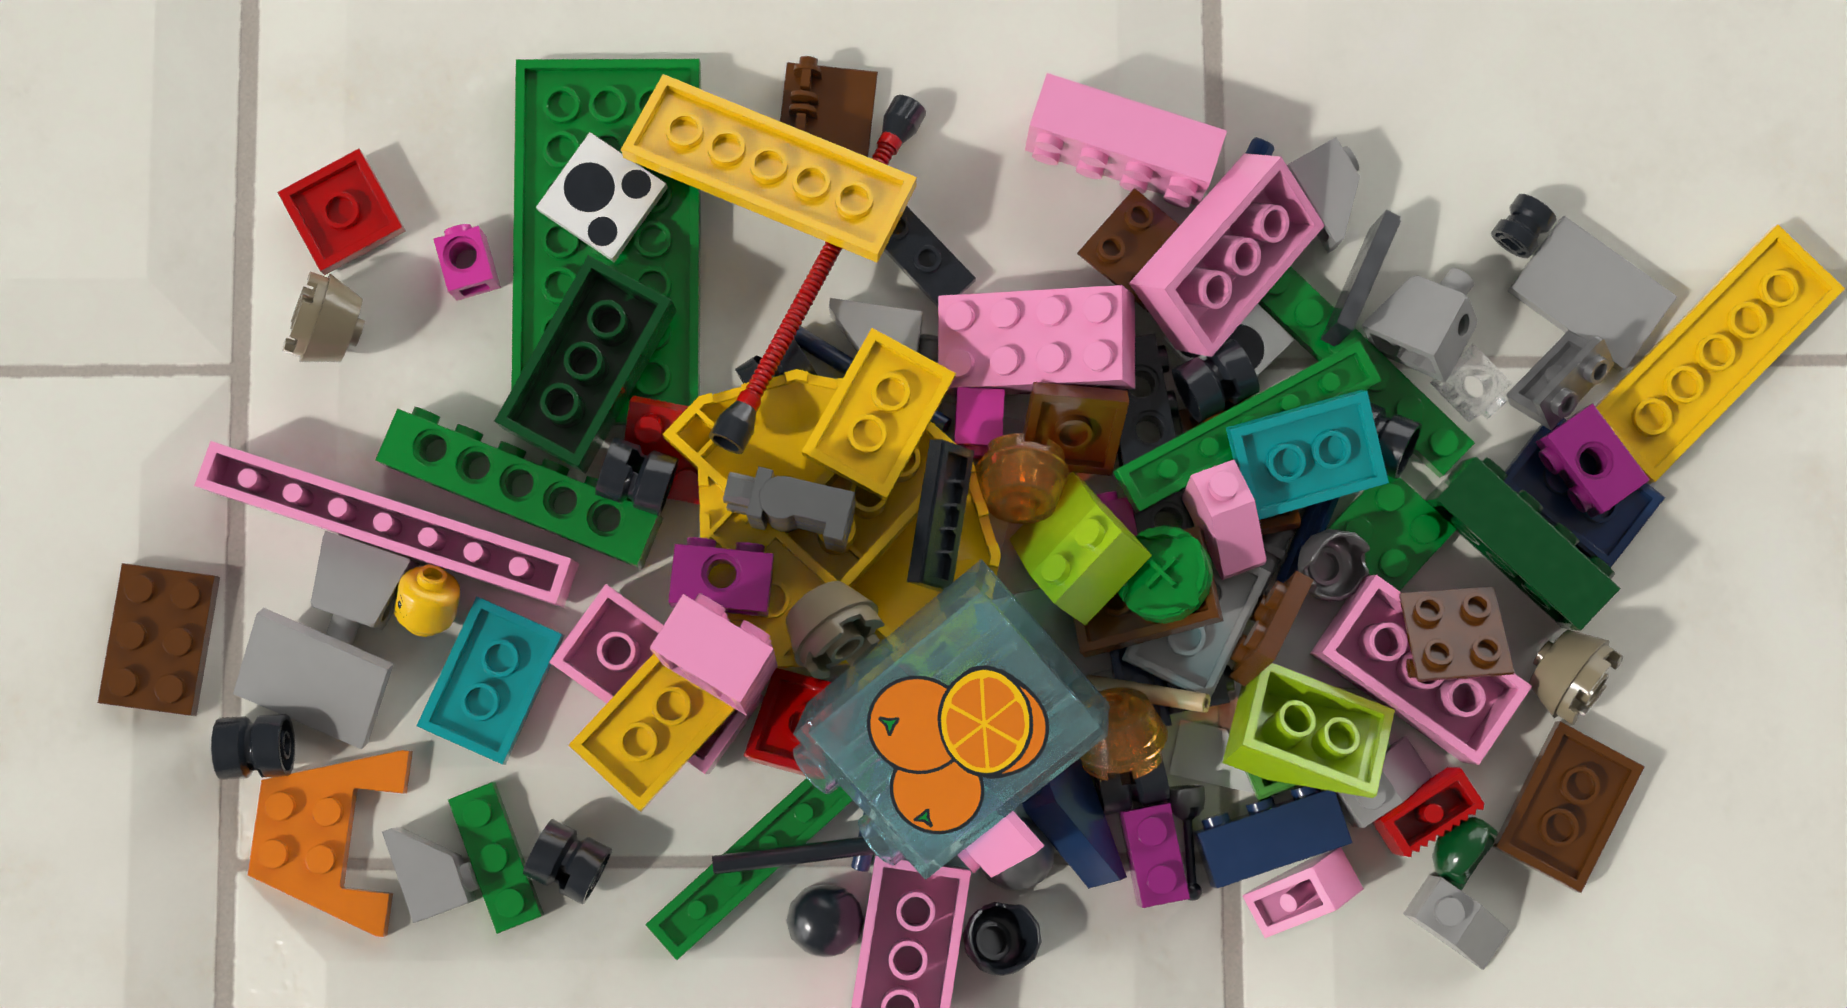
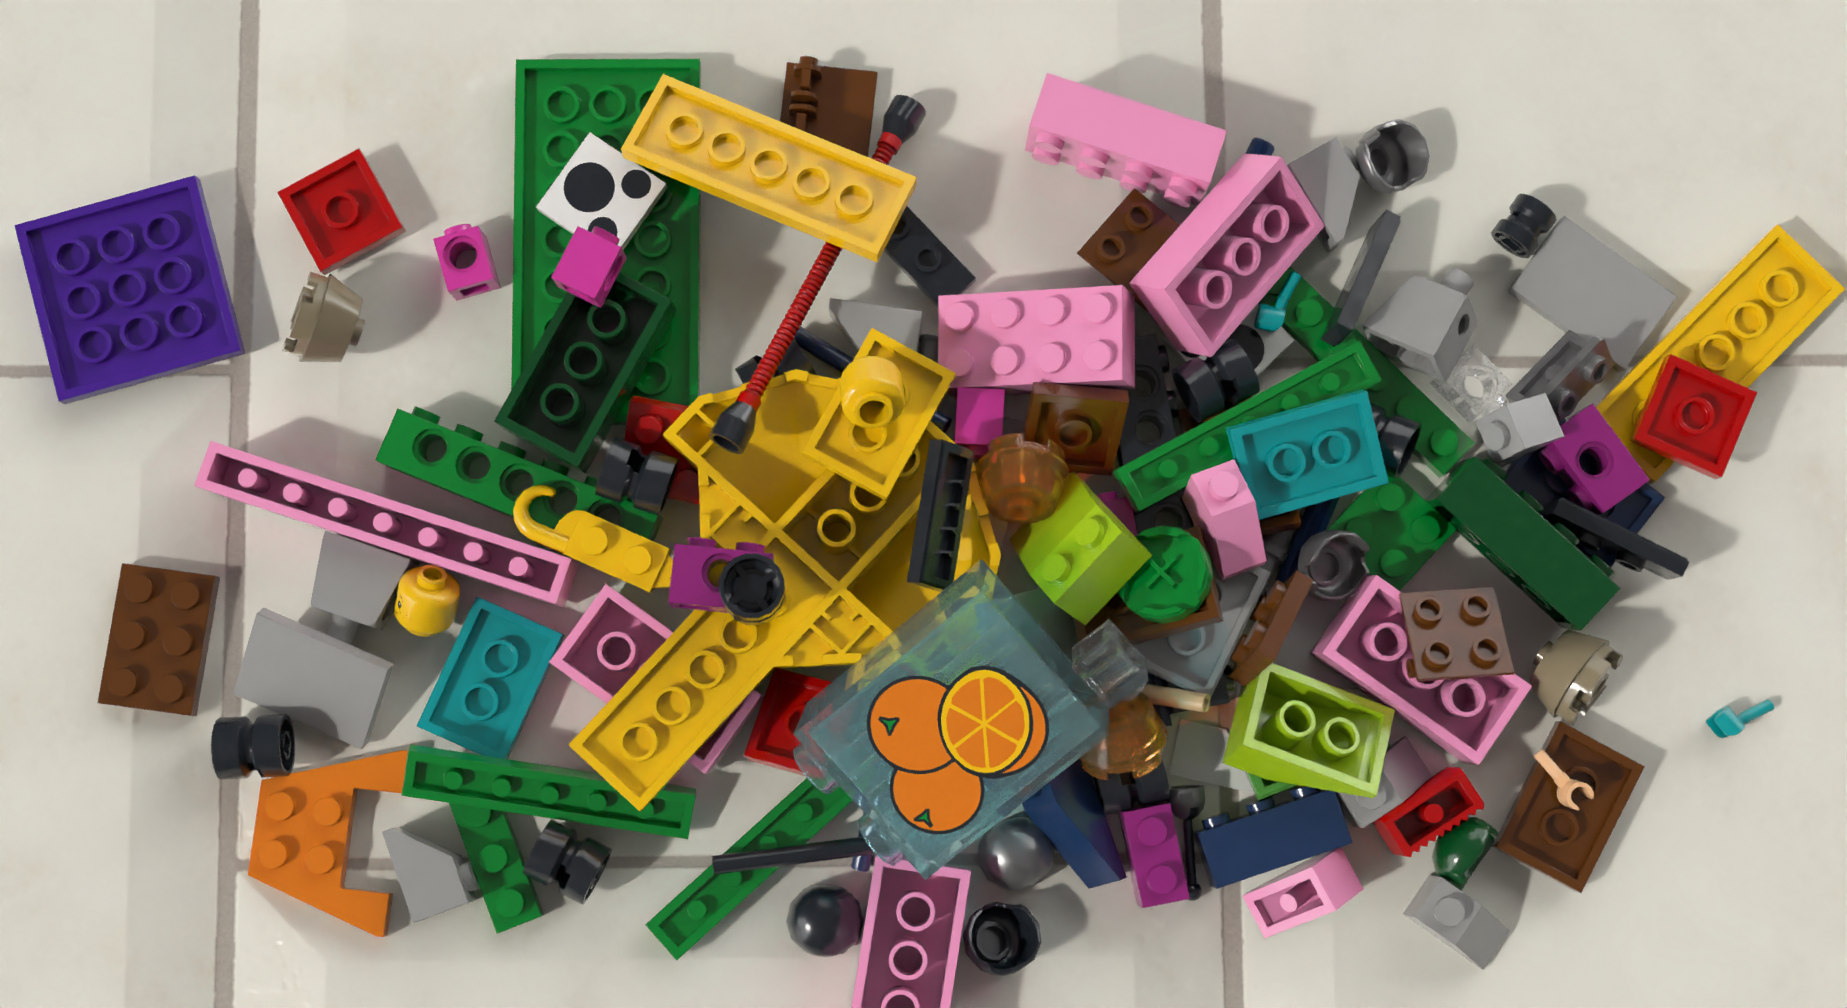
(129, 289): none -> dark purple plate
(541, 791): none -> green plate
(590, 265): none -> dark pink brick
(598, 544): none -> yellow plate
(715, 653): bright pink brick -> none
(752, 589): none -> black wheel
(791, 505): dark grey hips -> none
(832, 627): dark tan cone -> none
(872, 392): none -> yellow head
(1001, 846): bright pink slope -> none
(1110, 664): none -> clear brick
(1272, 317): none -> teal hand
(1392, 156): none -> flat silver hair
(1519, 429): none -> light grey slope
(1564, 783): none -> light nougat hand
(1631, 549): none -> black plate
(1693, 416): none -> red plate
(1727, 723): none -> teal hand

